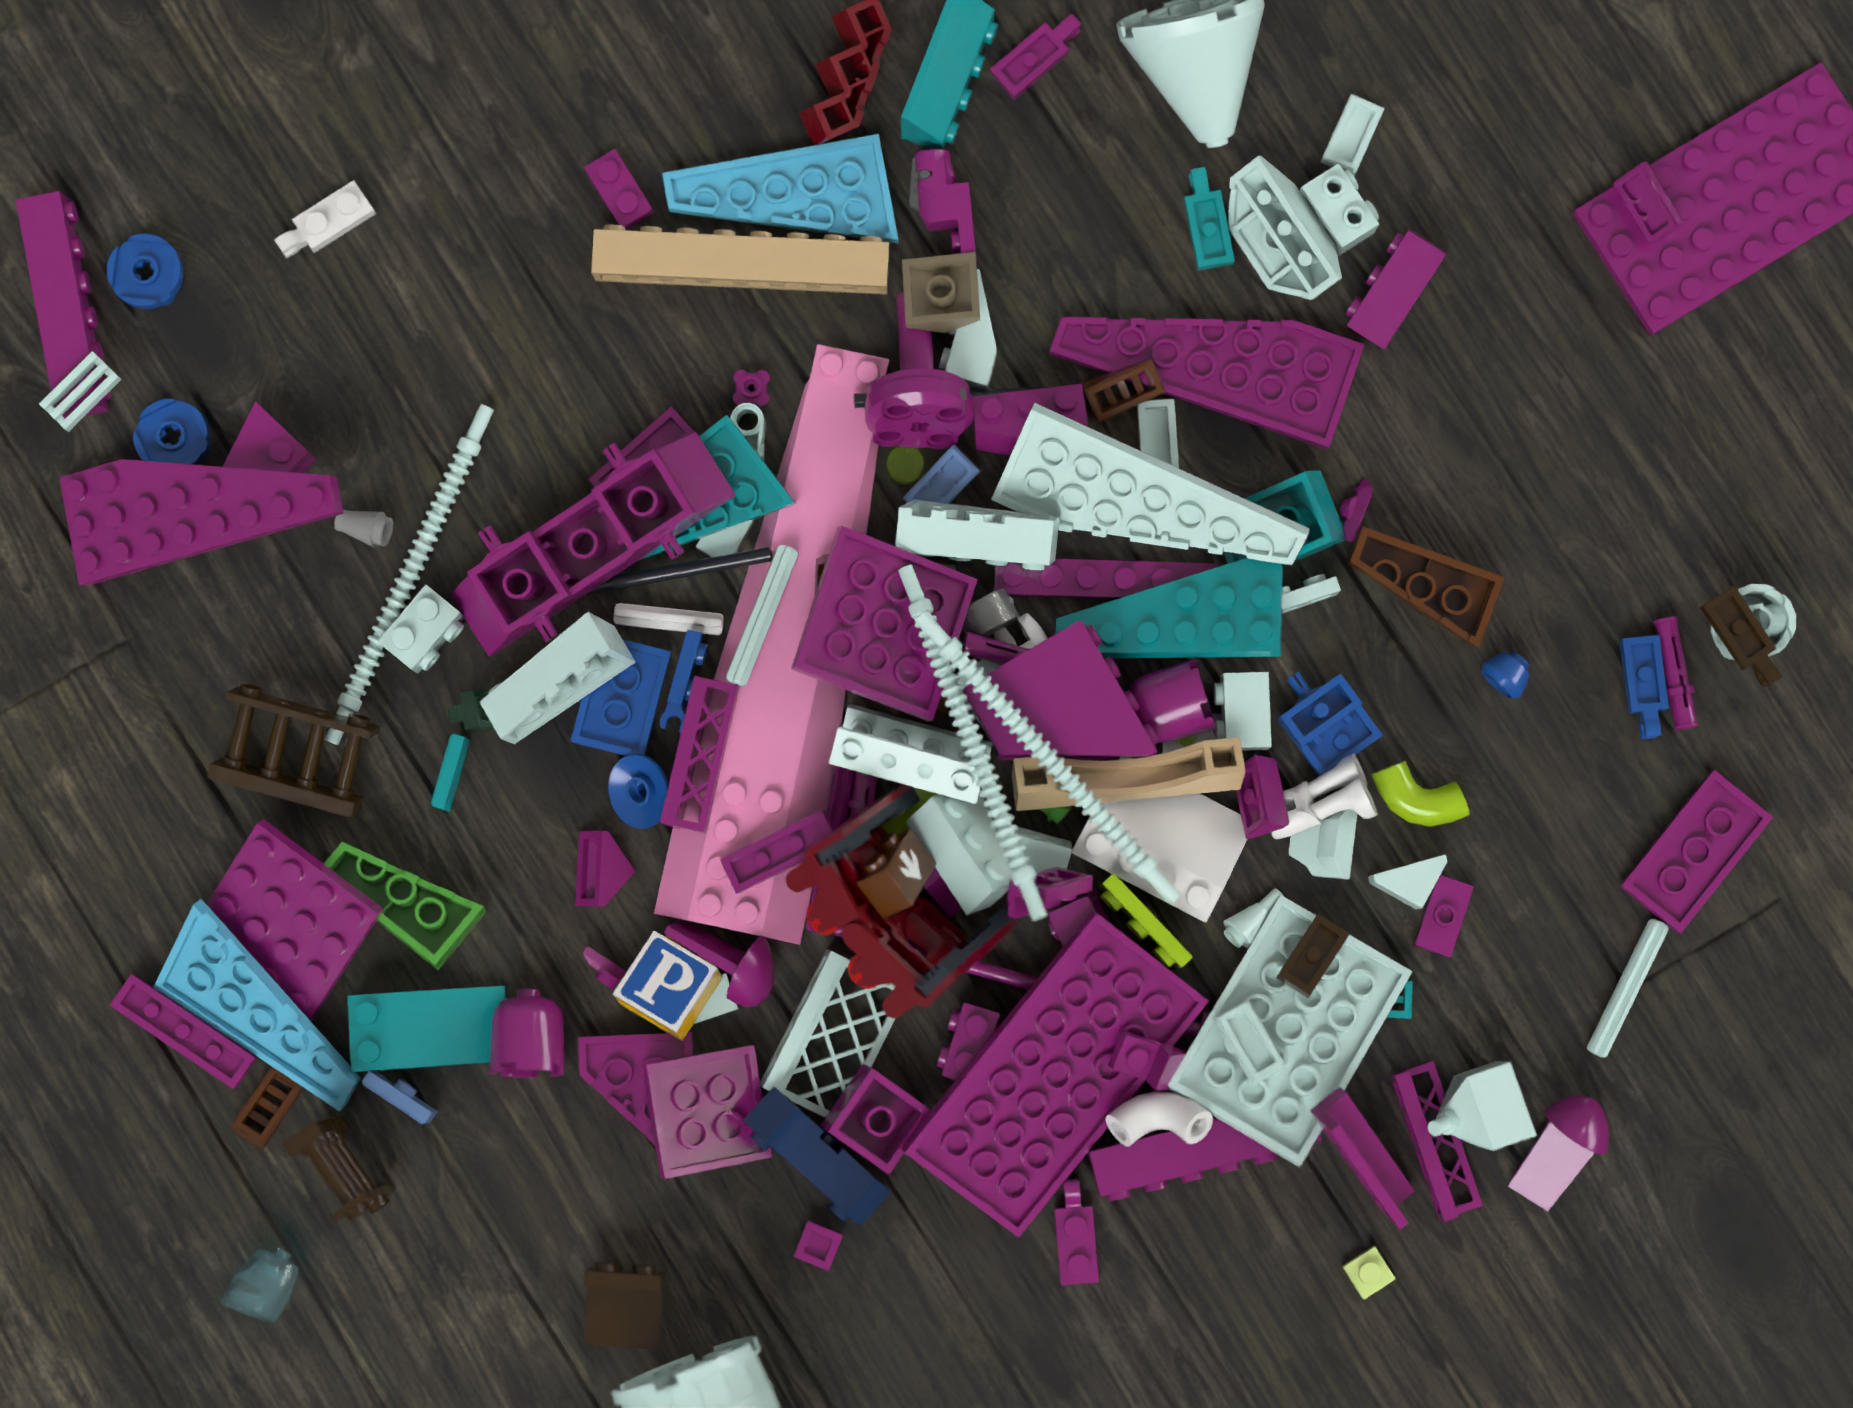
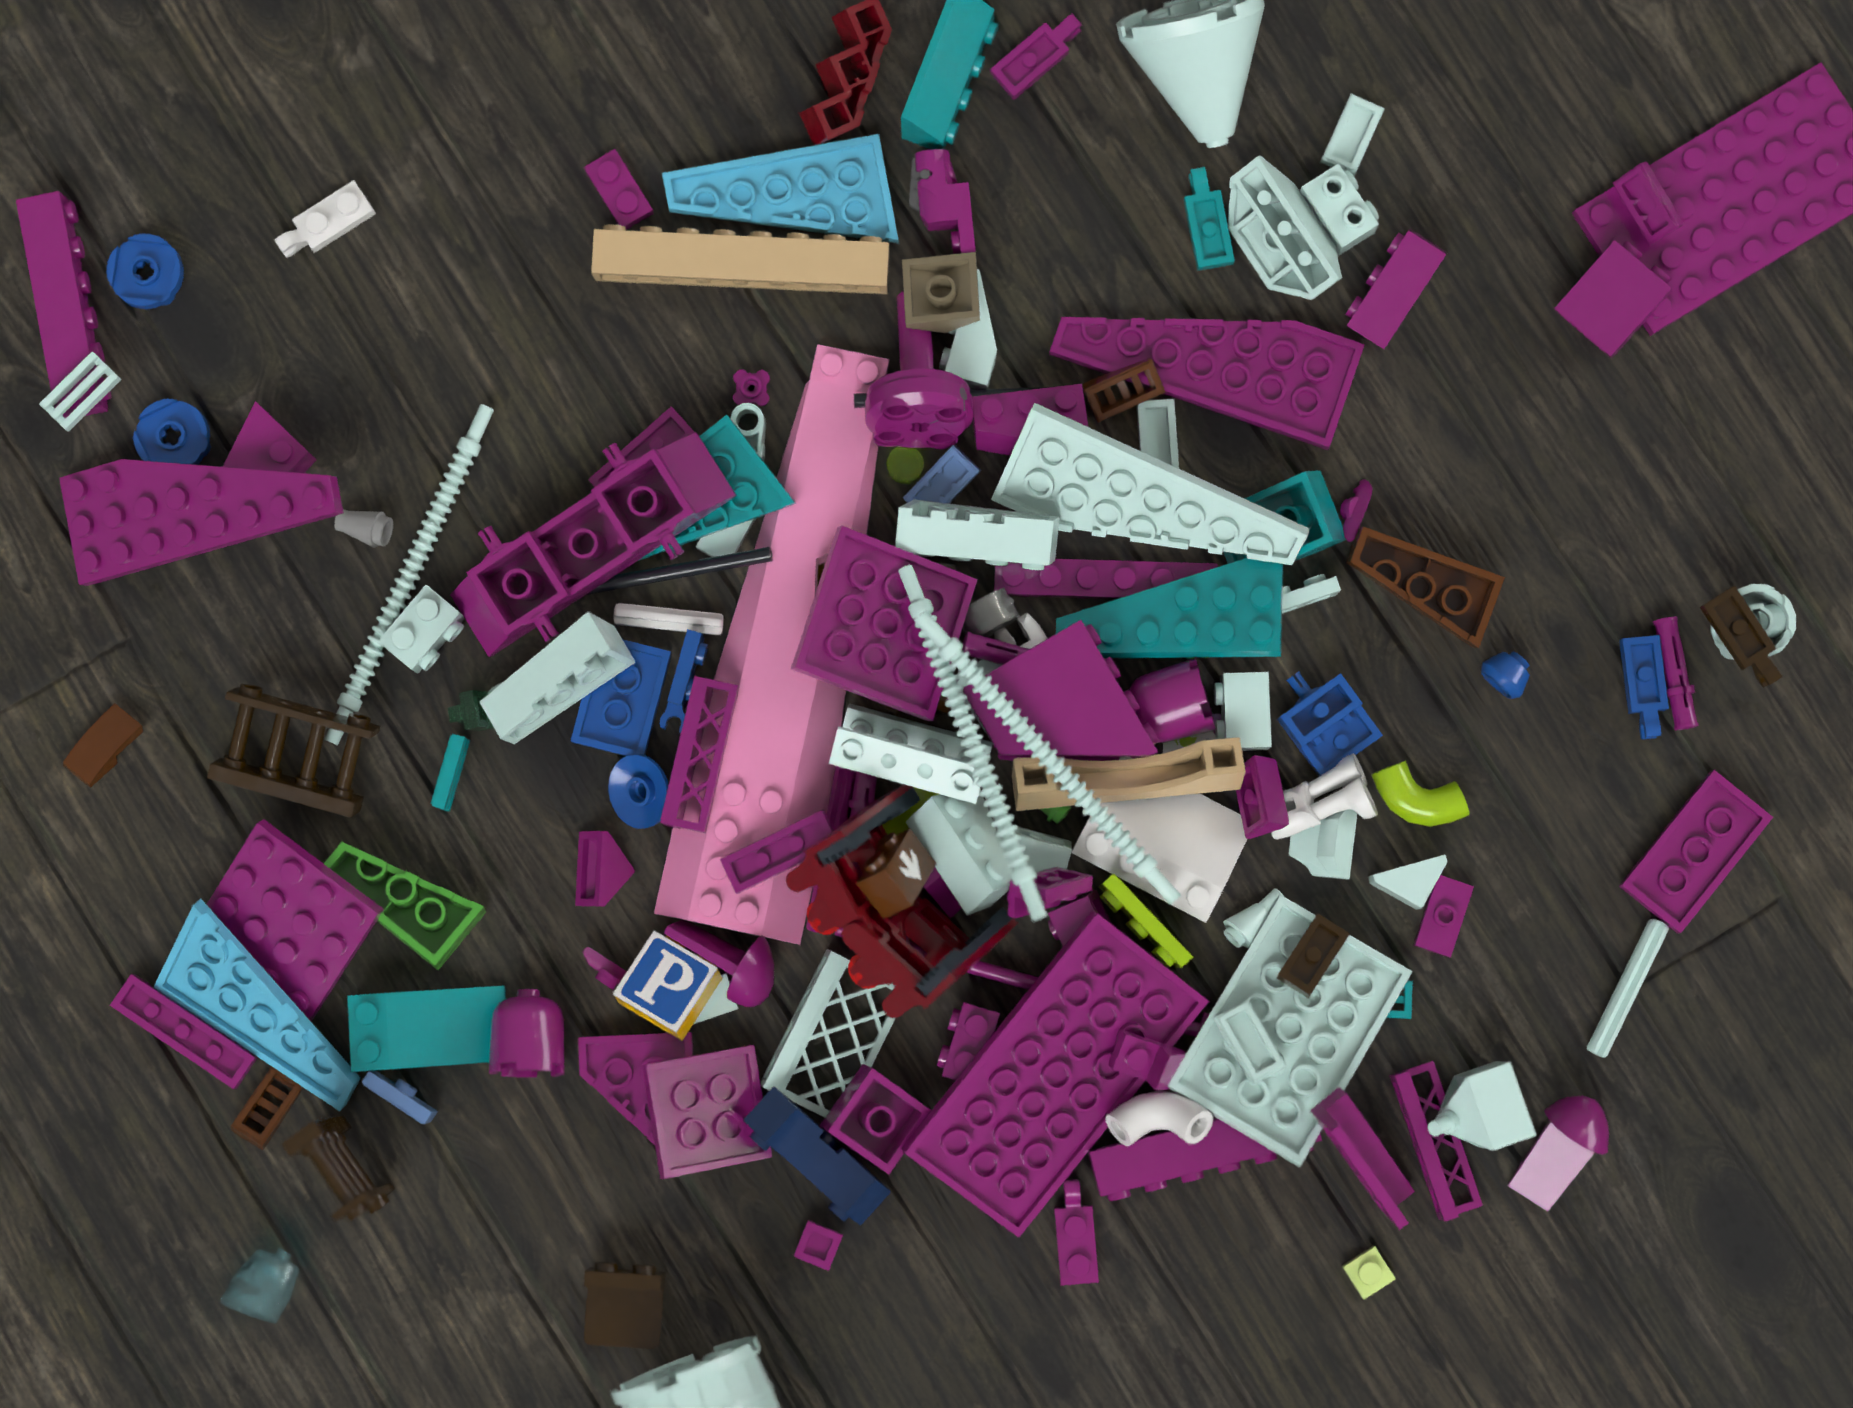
(103, 741): none -> reddish brown slope
(762, 615): light aqua axle -> none
(1614, 297): none -> magenta brick

